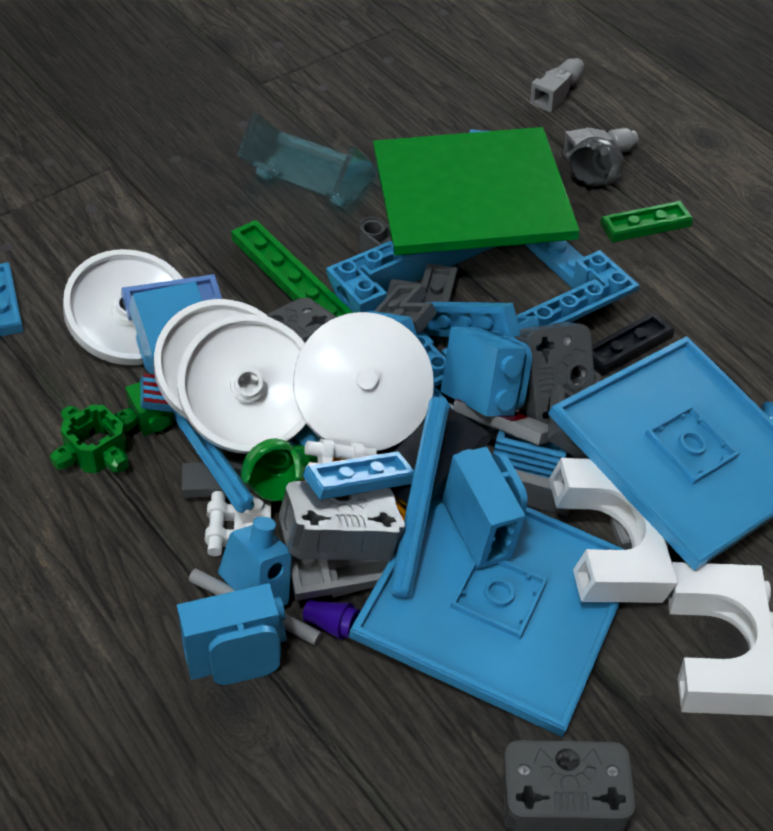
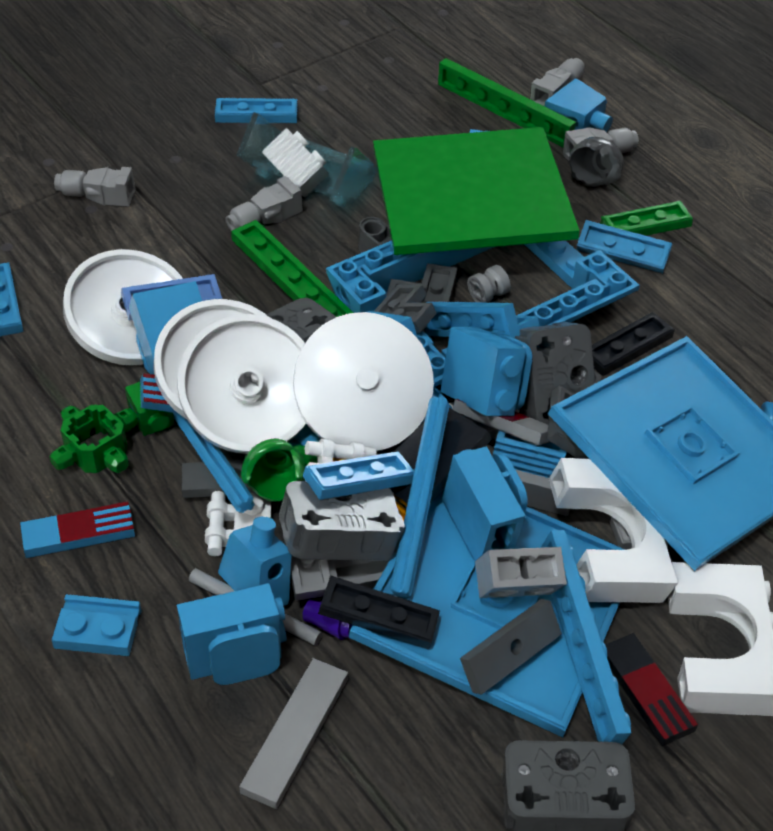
(77, 529): none -> tile
(96, 625): none -> dark azure plate
(99, 185): none -> light grey piece
(241, 110): none -> dark azure tile
(269, 205): none -> light grey piece
(293, 734): none -> light grey tile
(294, 161): none -> white brick
(379, 612): none -> black tile
(491, 283): none -> light grey wheel
(503, 101): none -> green plate
(510, 646): none -> dark grey tile
(520, 572): none -> light grey brick
(581, 105): none -> dark azure torso
(588, 650): none -> dark azure plate
(625, 246): none -> dark azure tile
(649, 690): none -> tile

